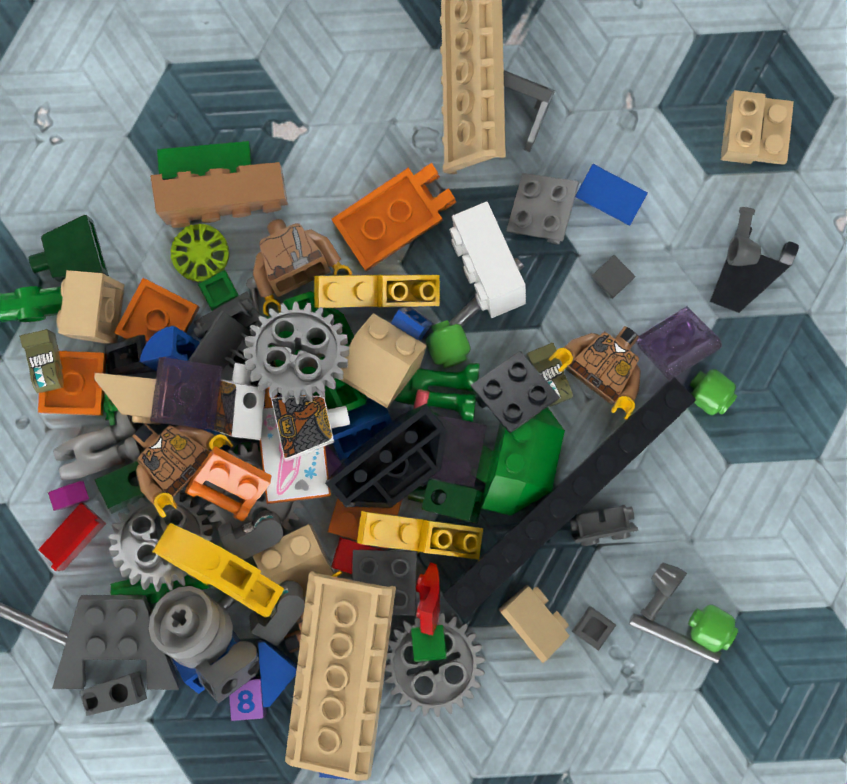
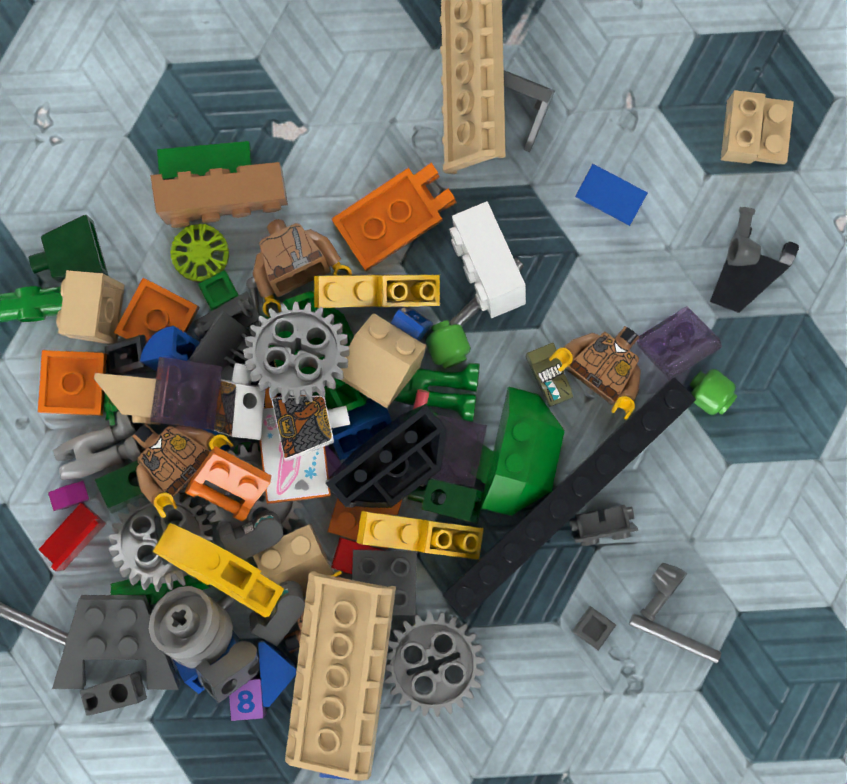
(43, 360): olive leg -> none
(427, 646): green tile -> none
(429, 606): red slope -> none
(514, 392): black hinge -> none
(534, 622): tan slope -> none
(542, 207): light grey hinge -> none
(613, 276): dark grey tile -> none
(713, 628): bright green head -> none

